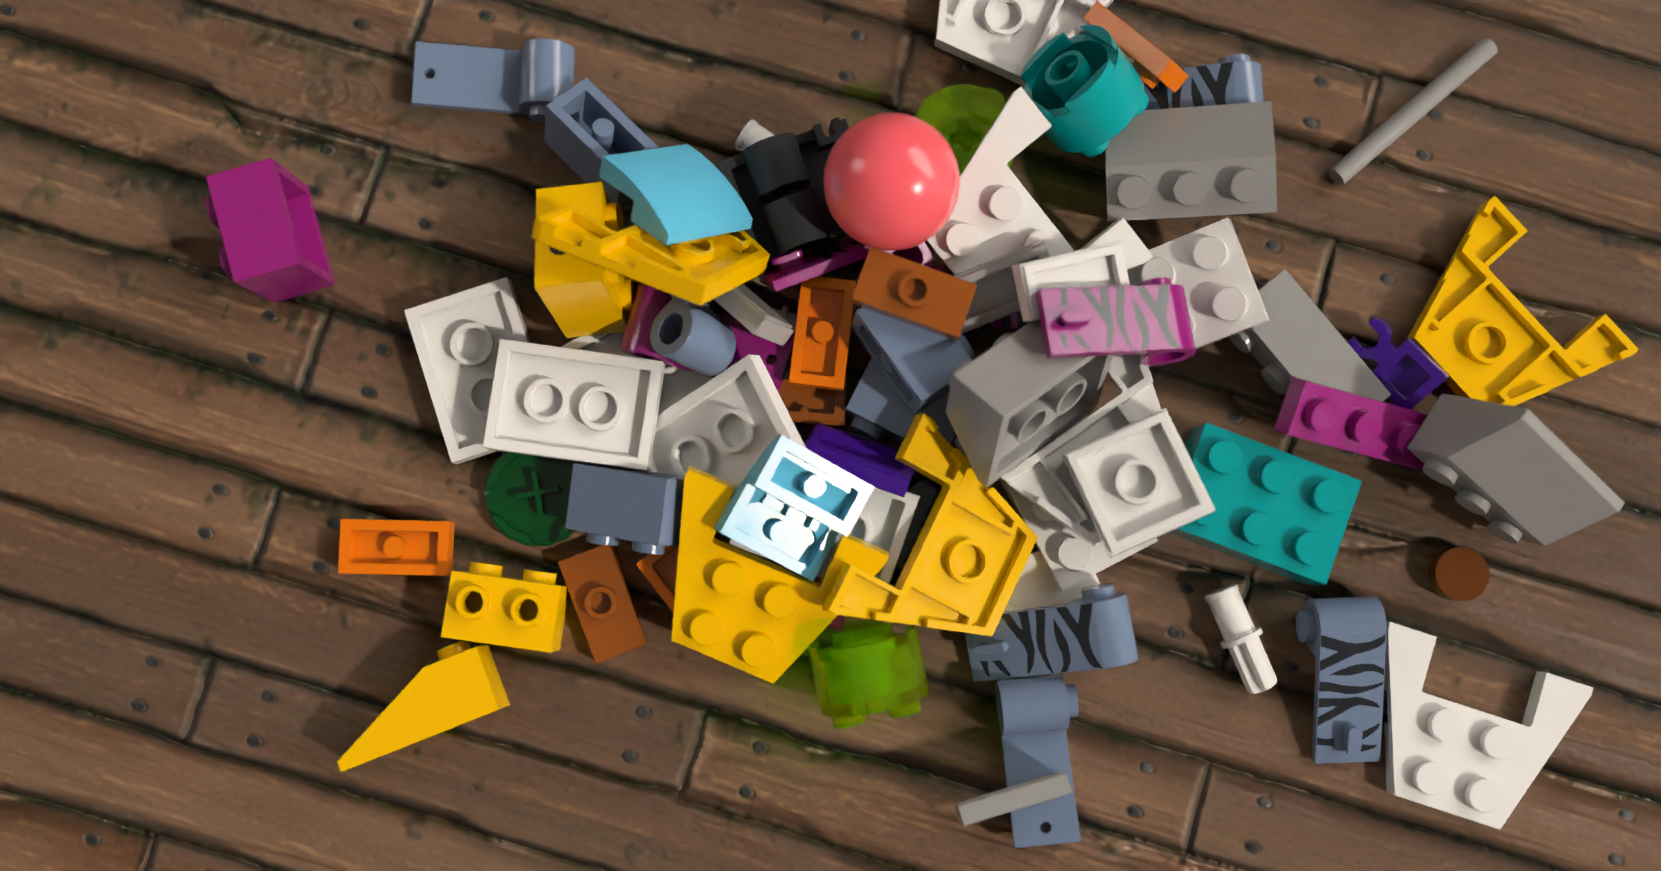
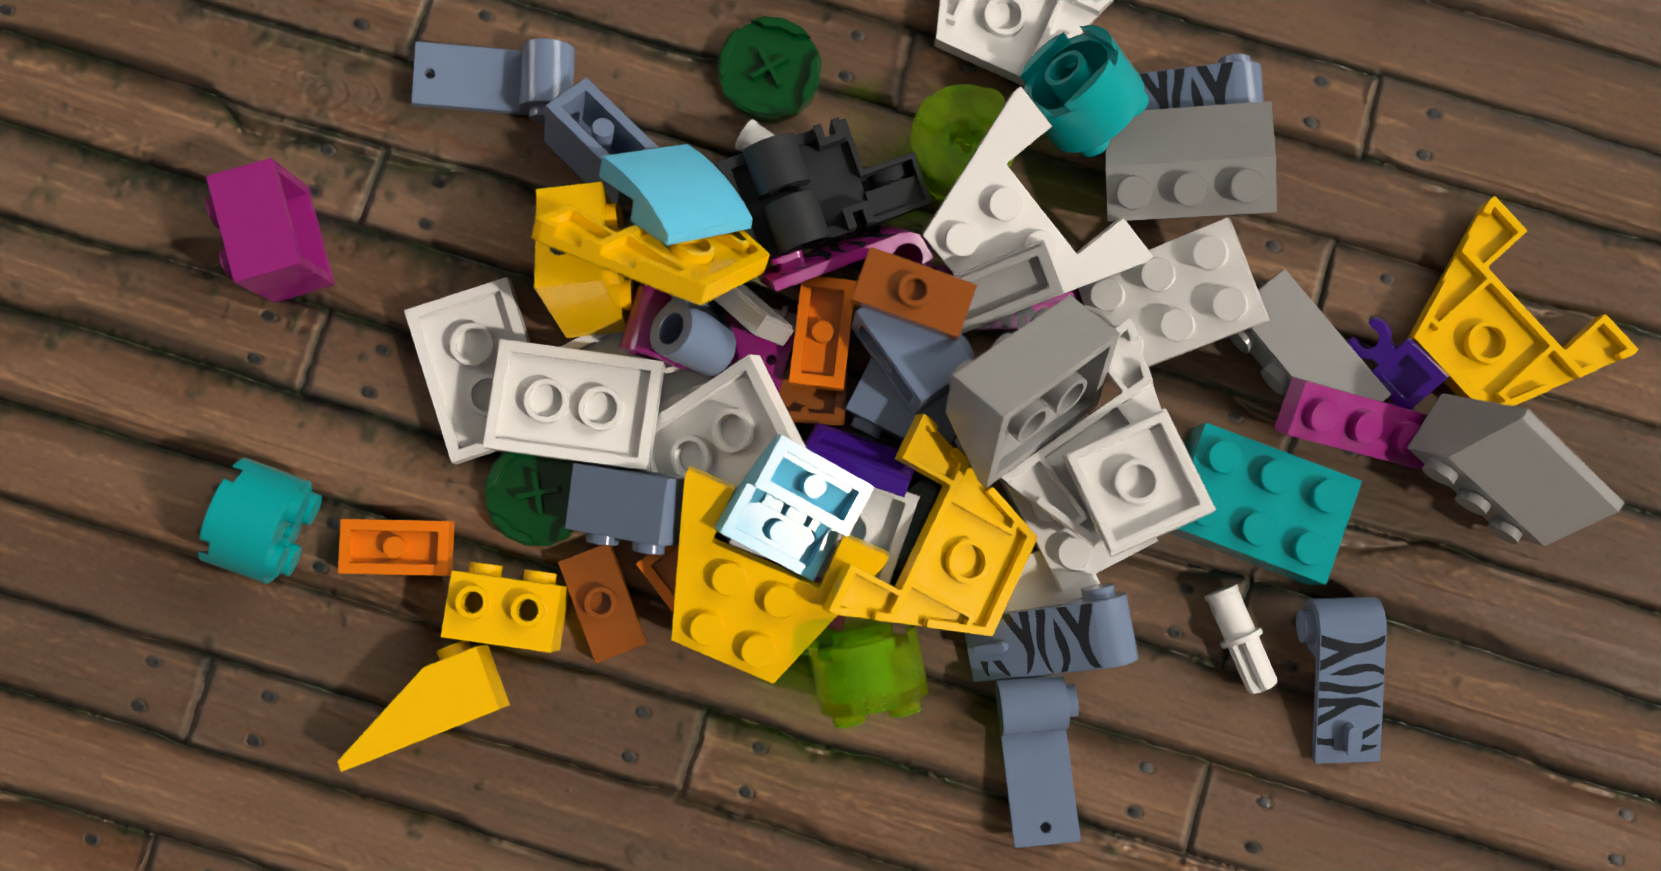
(257, 521): none -> teal brick
(769, 69): none -> dark green tile
(891, 181): coral piece -> none
(1012, 798): light grey tile -> none
(1080, 268): white tile -> none
(1118, 321): door -> none
(1148, 59): orange plate -> none
(1413, 111): light grey bar -> none
(1458, 574): reddish brown tile -> none
(1461, 755): white wing -> none

